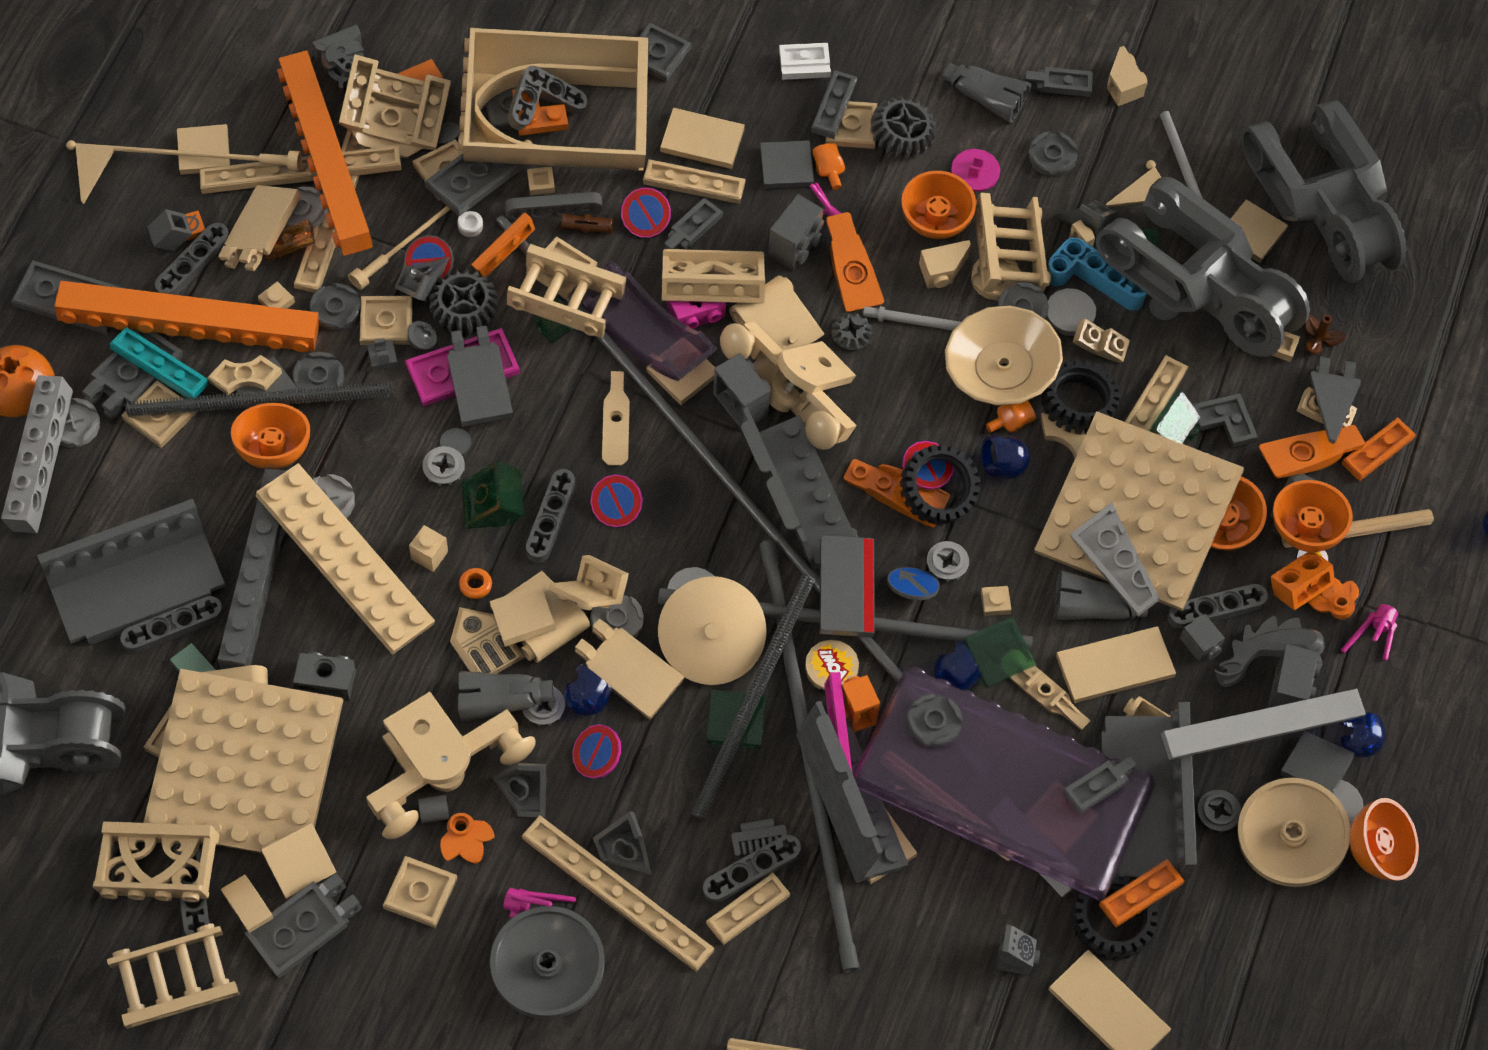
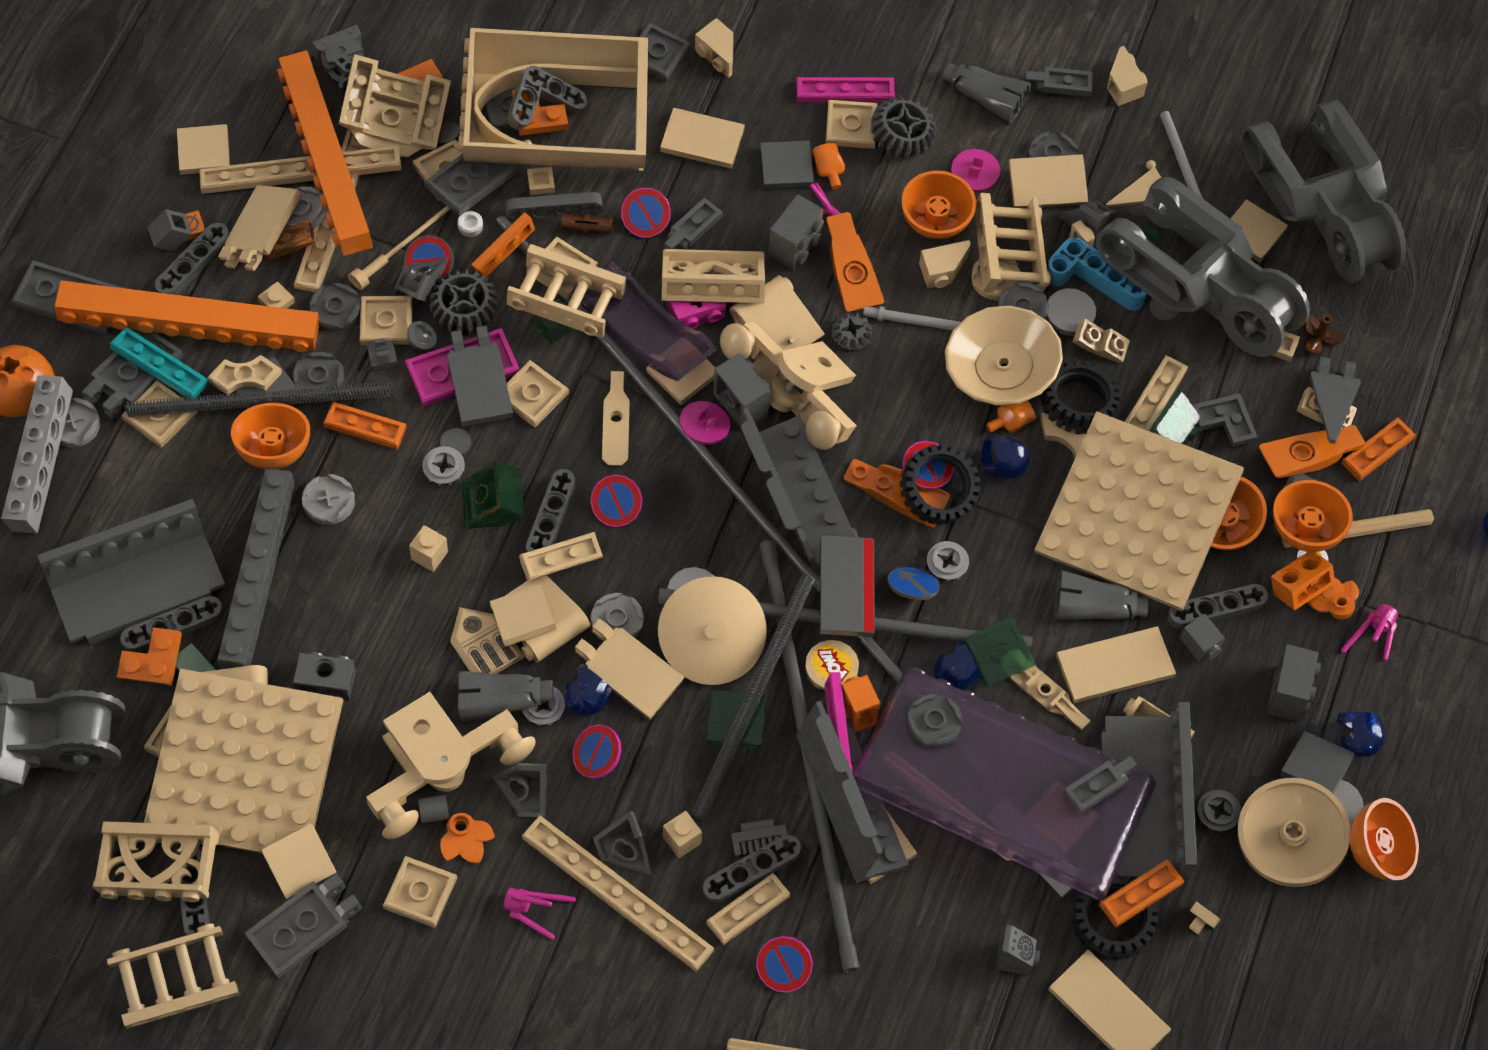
(94, 158): tan piece -> none
(158, 664): none -> orange plate
(247, 903): tan slope -> none
(345, 558): tan plate -> none
(365, 425): none -> orange tile
(475, 593): orange piece -> none
(534, 393): none -> tan tile
(543, 938): dark grey dish -> none
(560, 556): none -> tan tile
(596, 585): tan bracket -> none
(682, 834): none -> tan brick
(694, 181): tan tile -> none
(704, 422): none -> dark pink piece
(716, 45): none -> tan slope
(784, 964): none -> piece
(804, 61): white plate -> none
(834, 104): dark grey tile -> none
(844, 89): none -> dark pink tile
(996, 601): tan plate -> none
(1051, 179): none -> tan tile
(1112, 553): light grey wing -> none
(1203, 917): none -> tan tile
(1262, 724): light grey tile -> none
(1267, 641): dark grey animal -> none

